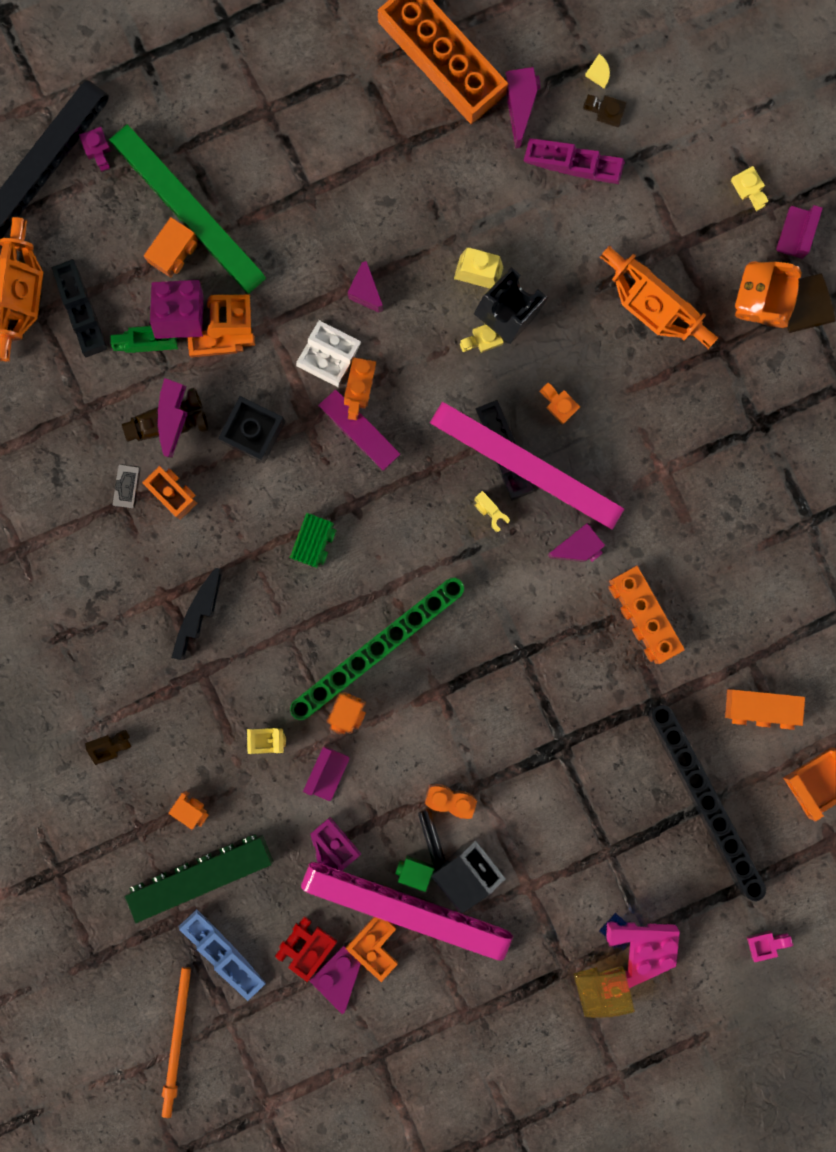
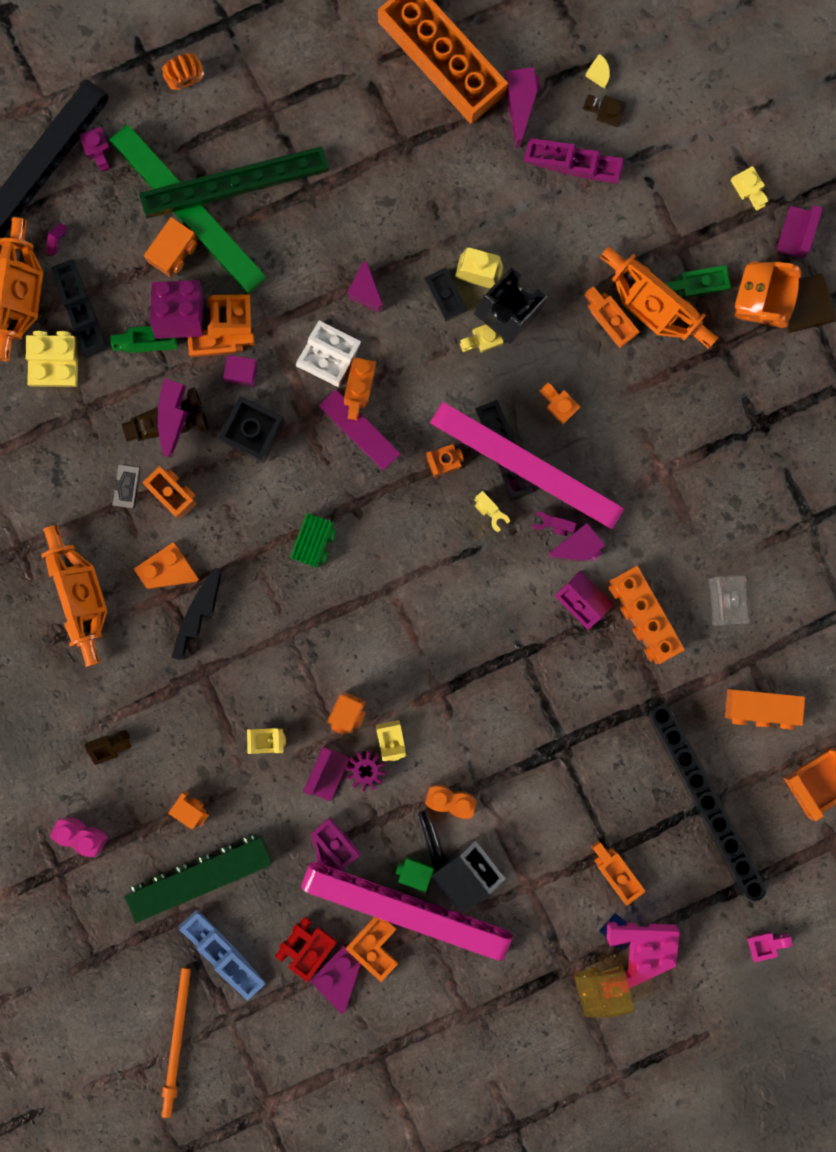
(52, 359): none -> light yellow plate
(54, 237): none -> magenta tile
(74, 833): none -> dark pink brick
(78, 594): none -> orange plate
(166, 569): none -> orange wing
(182, 71): none -> orange gear
(233, 182): none -> dark green plate
(240, 371): none -> magenta panel
(365, 651): green beam -> none
(367, 778): none -> magenta gear
(391, 741): none -> light yellow bracket
(440, 468): none -> orange brick
(445, 294): none -> black plate
(560, 526): none -> magenta plate
(584, 600): none -> magenta panel
(611, 317): none -> orange hinge
(617, 874): none -> orange hinge
(701, 282): none -> green hinge
(729, 600): none -> clear slope

